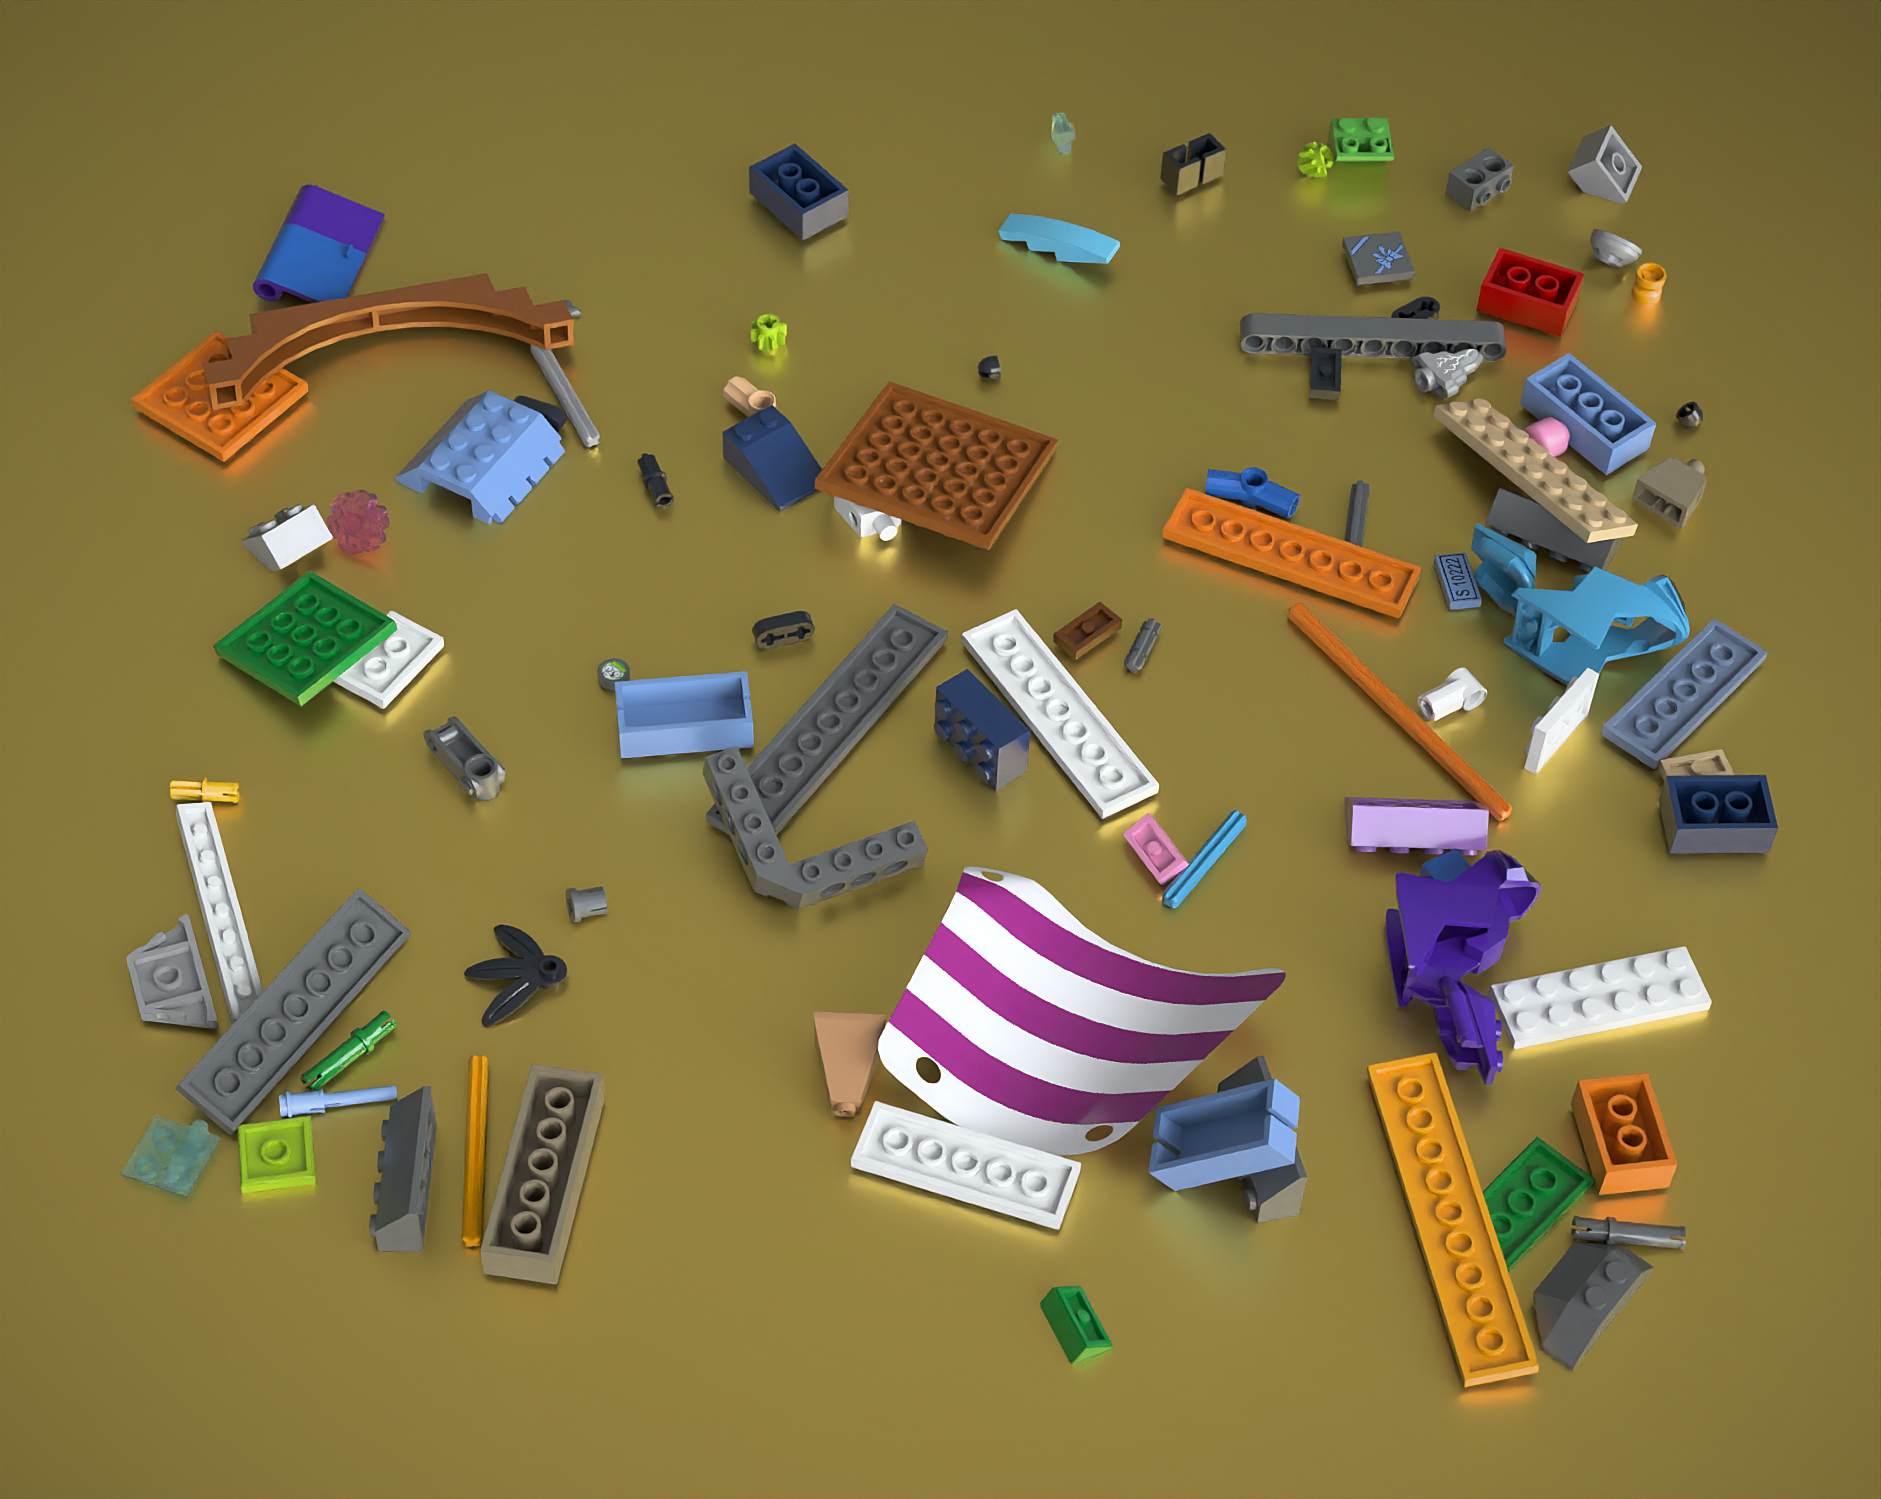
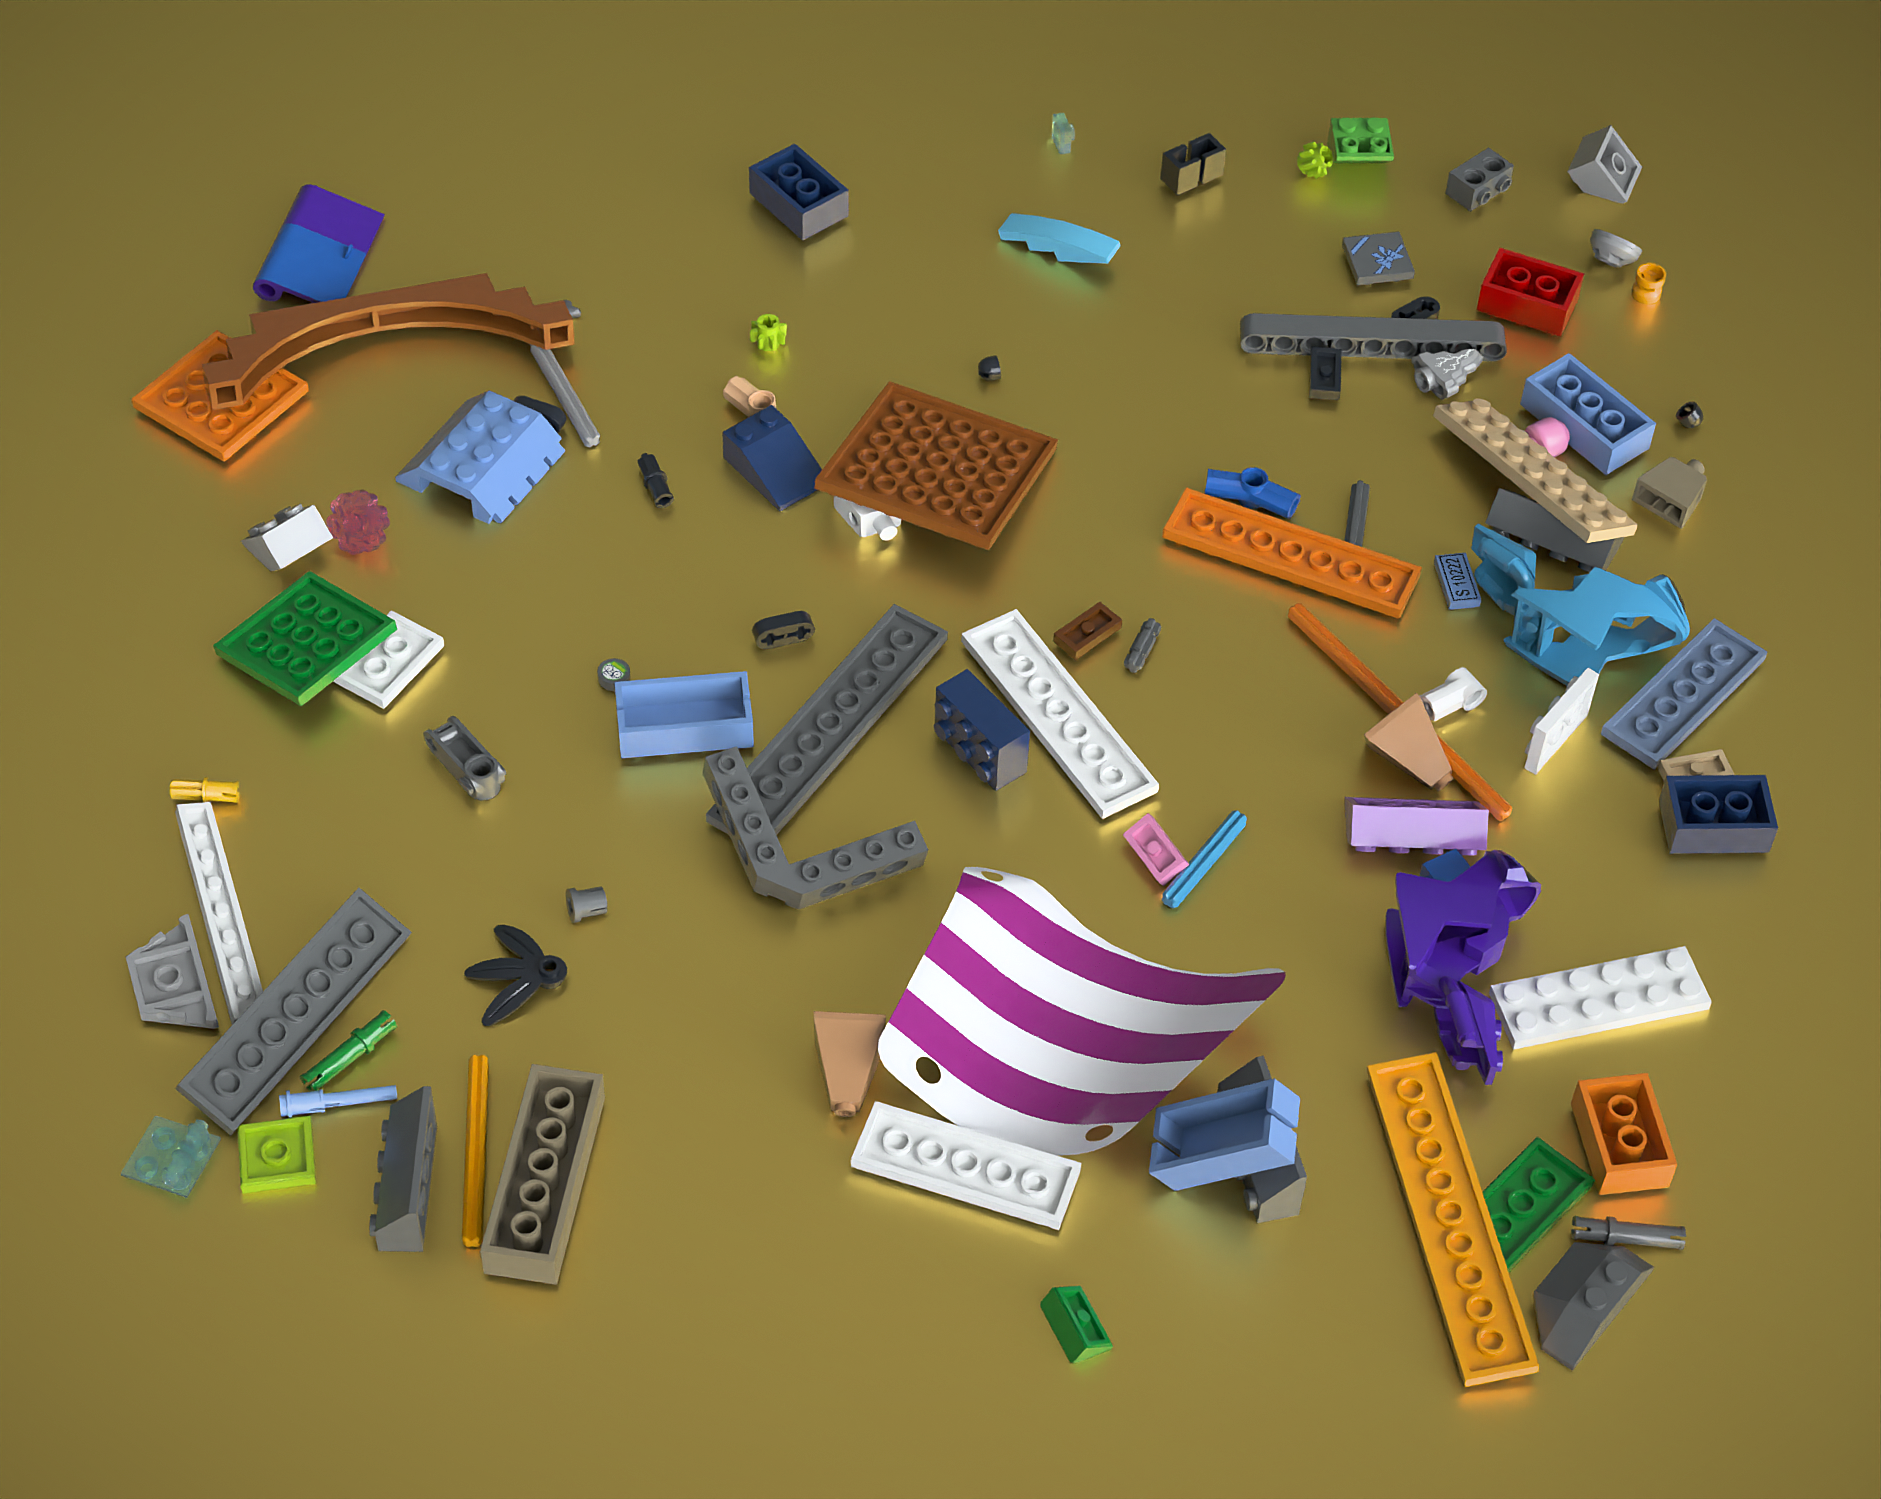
(1411, 744): none -> slope

